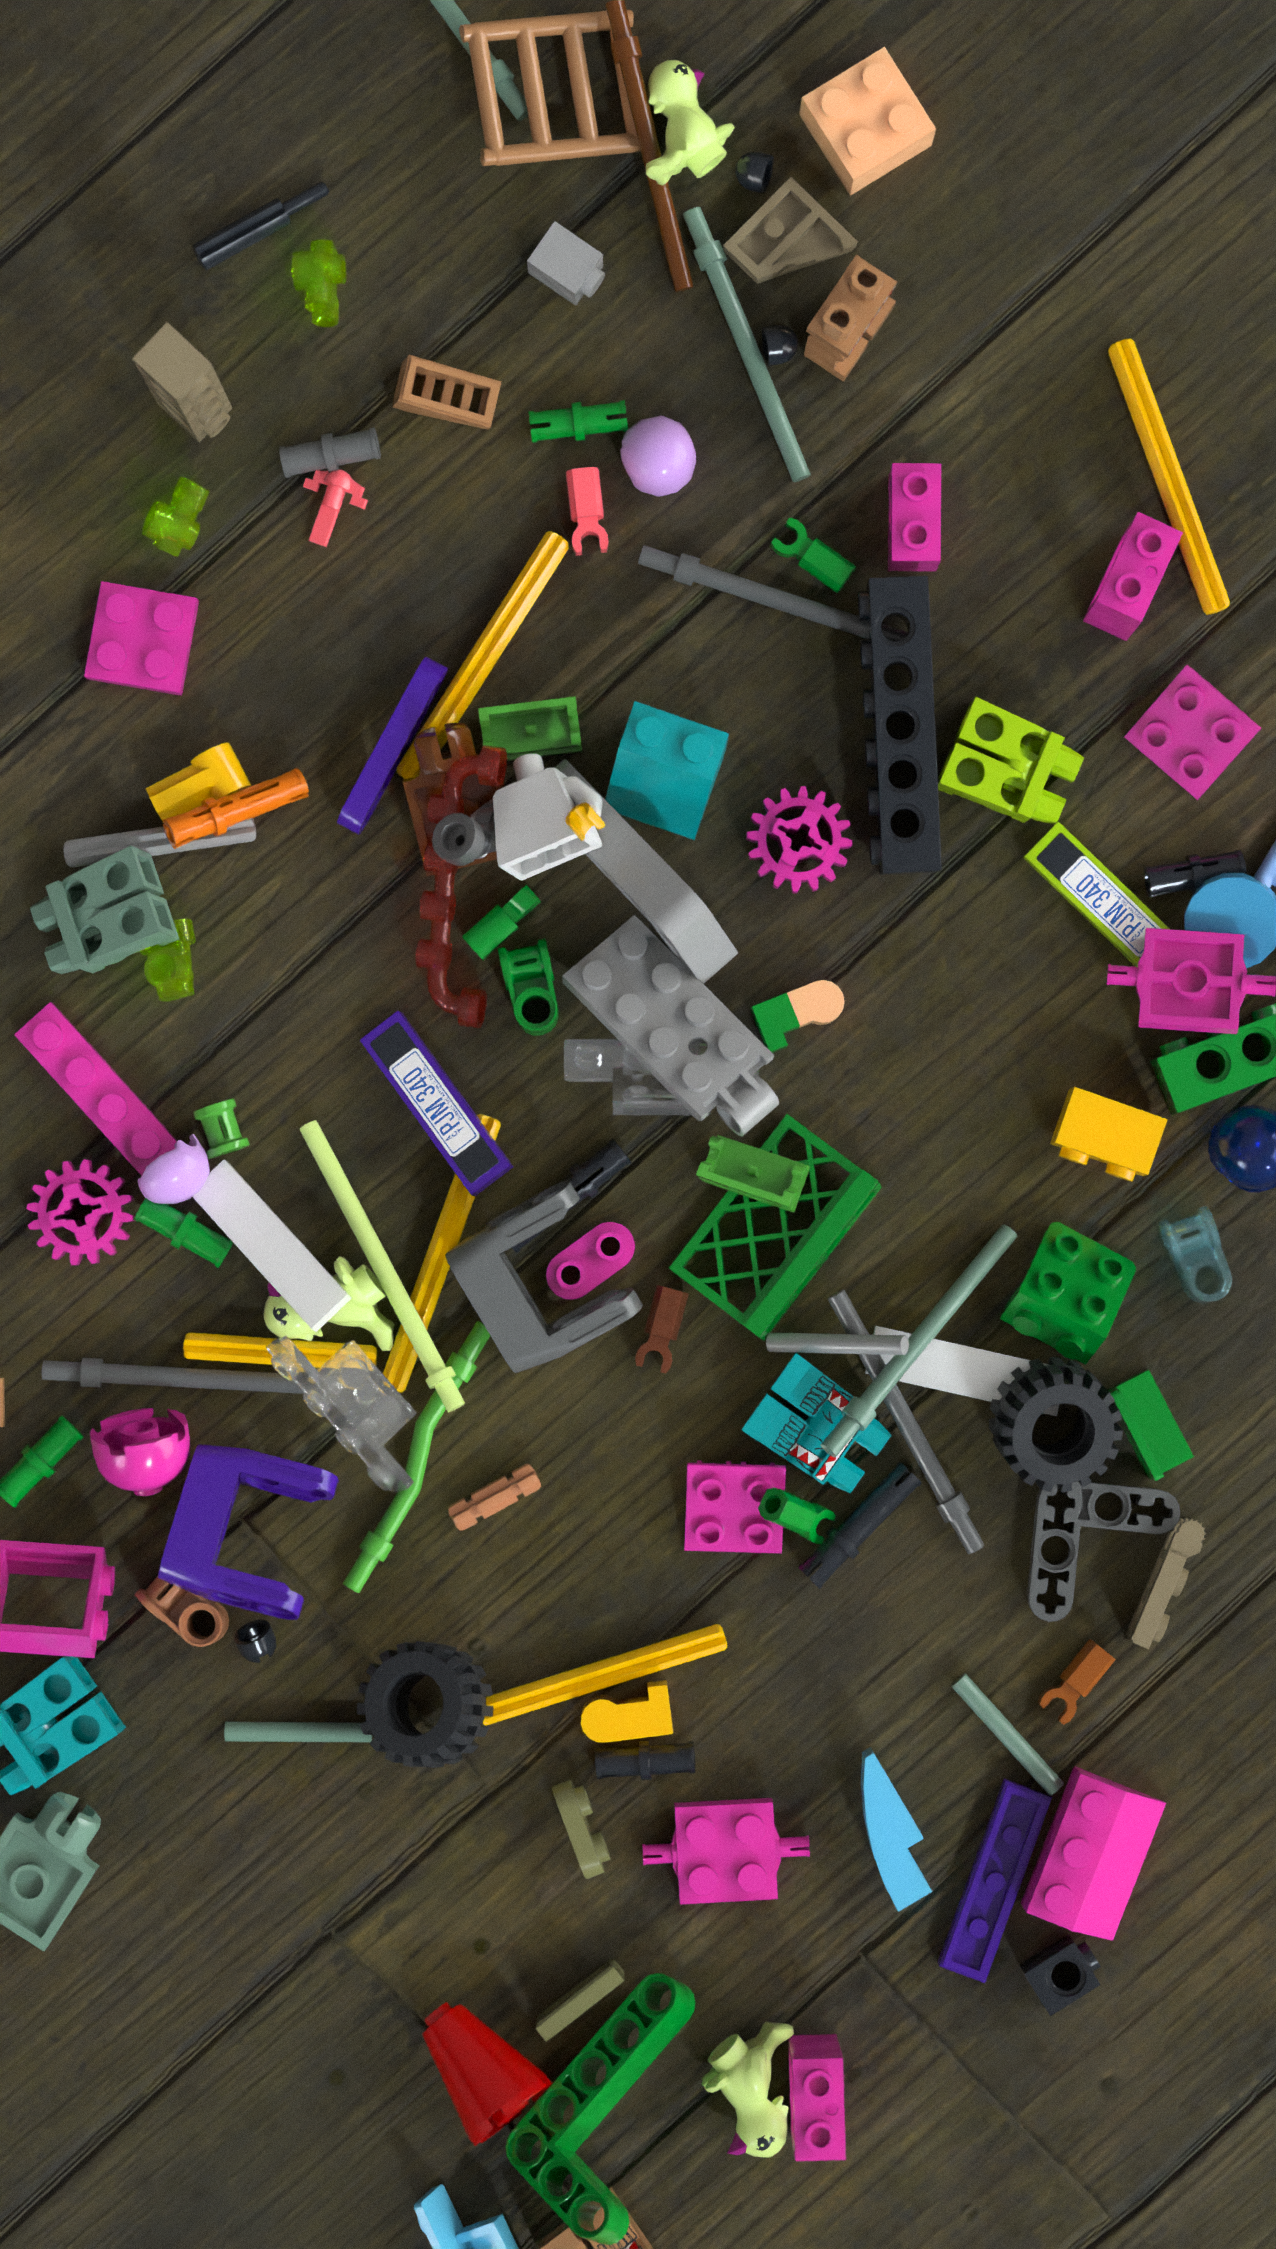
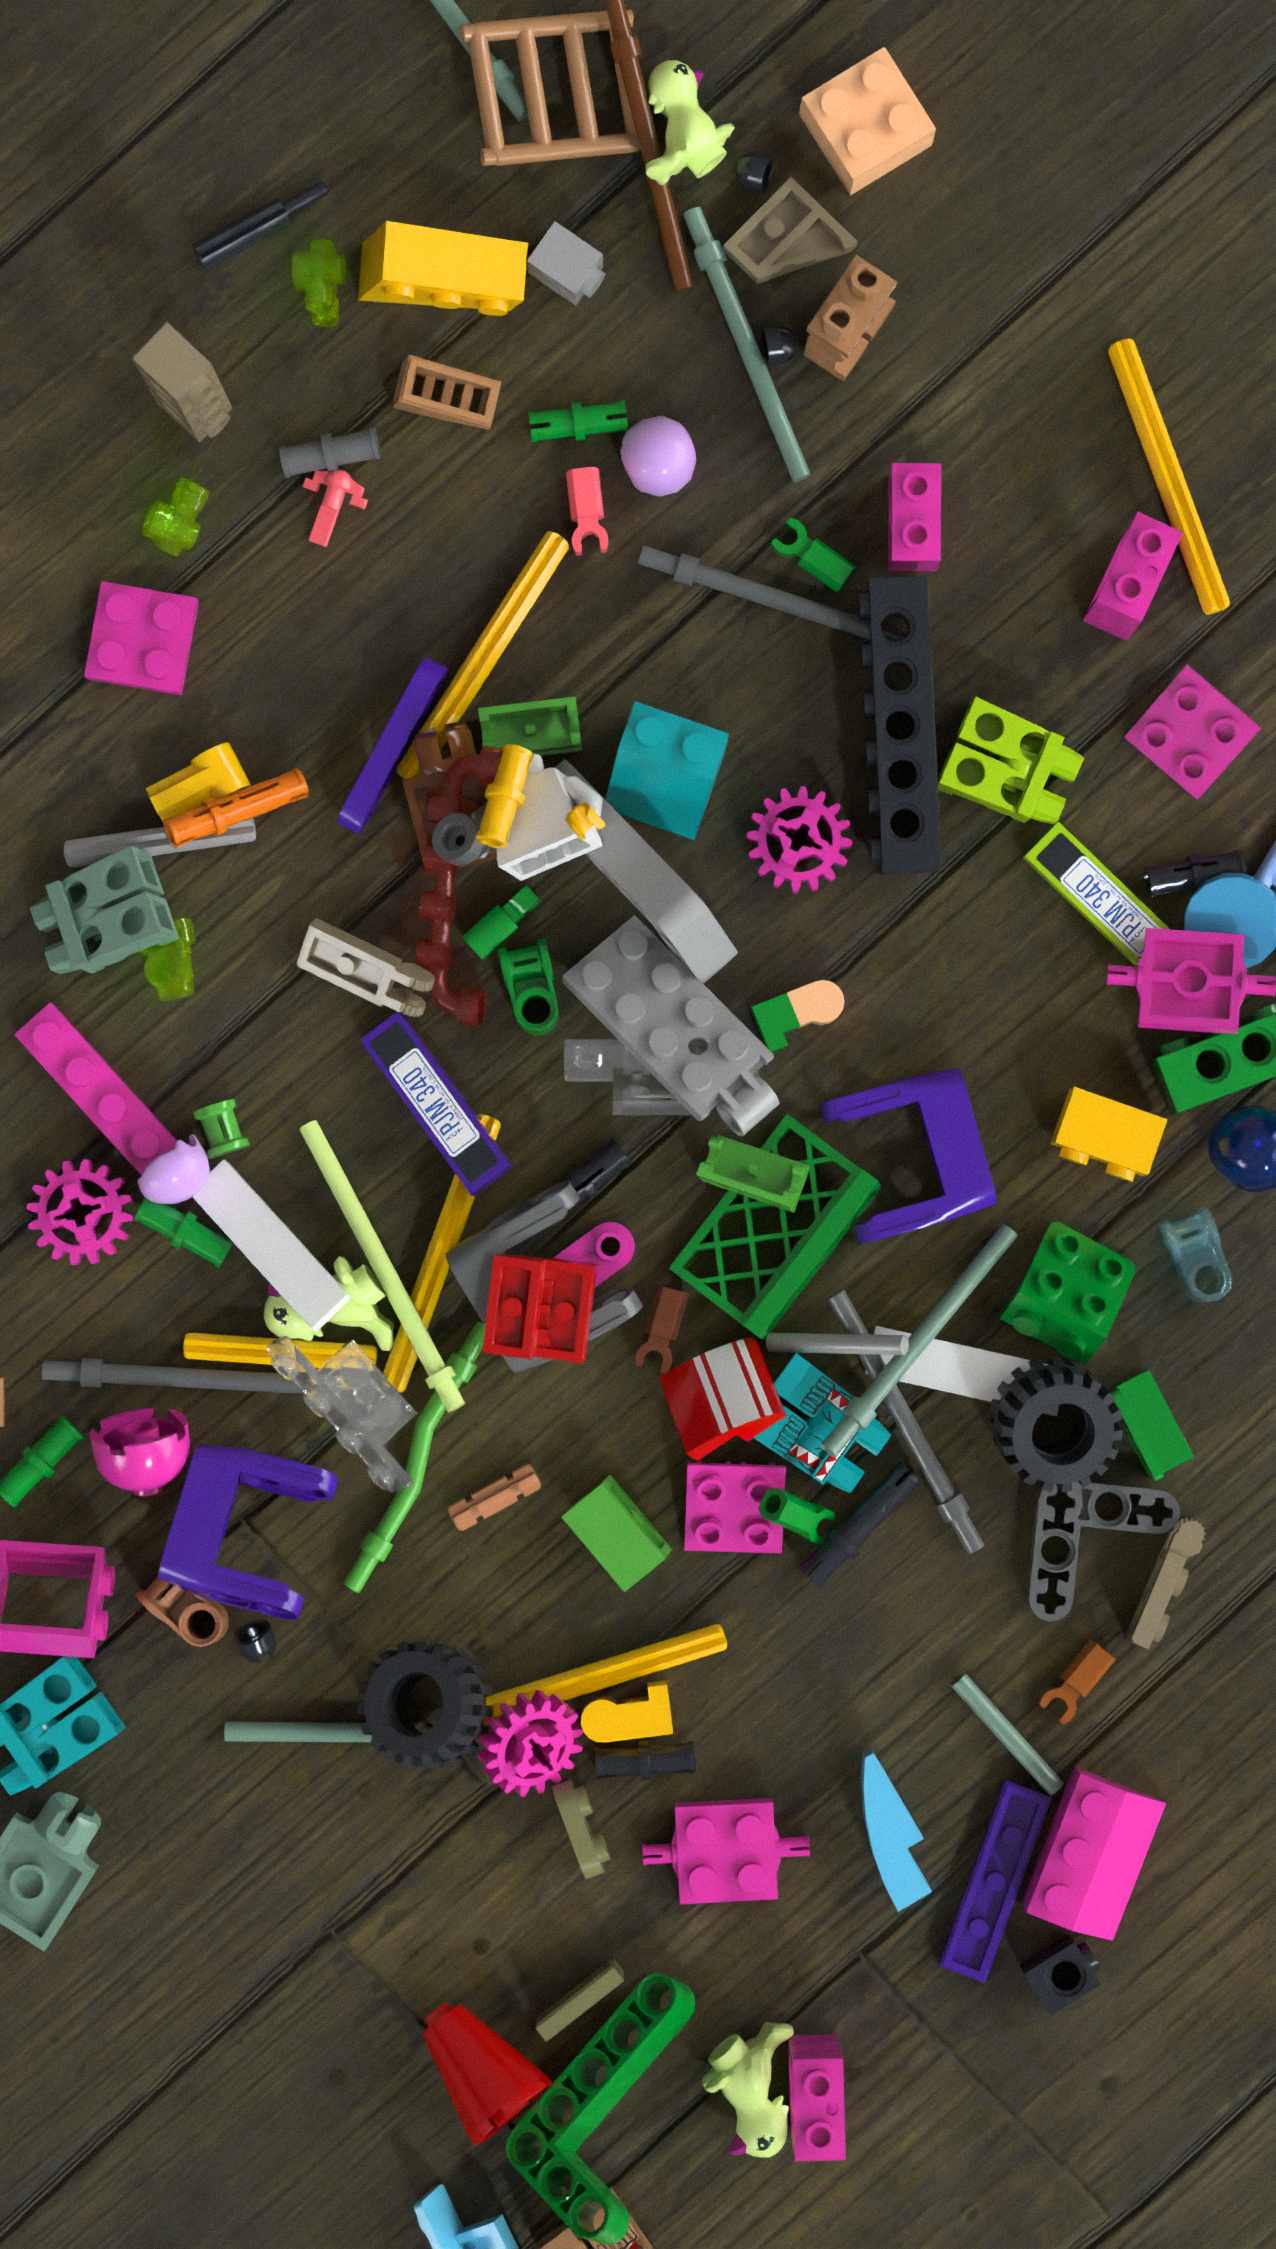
(363, 968): none -> hinge
(442, 269): none -> yellow wedge
(504, 796): none -> yellow pin
(539, 1308): none -> red slope
(549, 1728): none -> dark pink gear
(617, 1533): none -> bright green hinge
(722, 1397): none -> red slope
(951, 1142): none -> dark purple connector

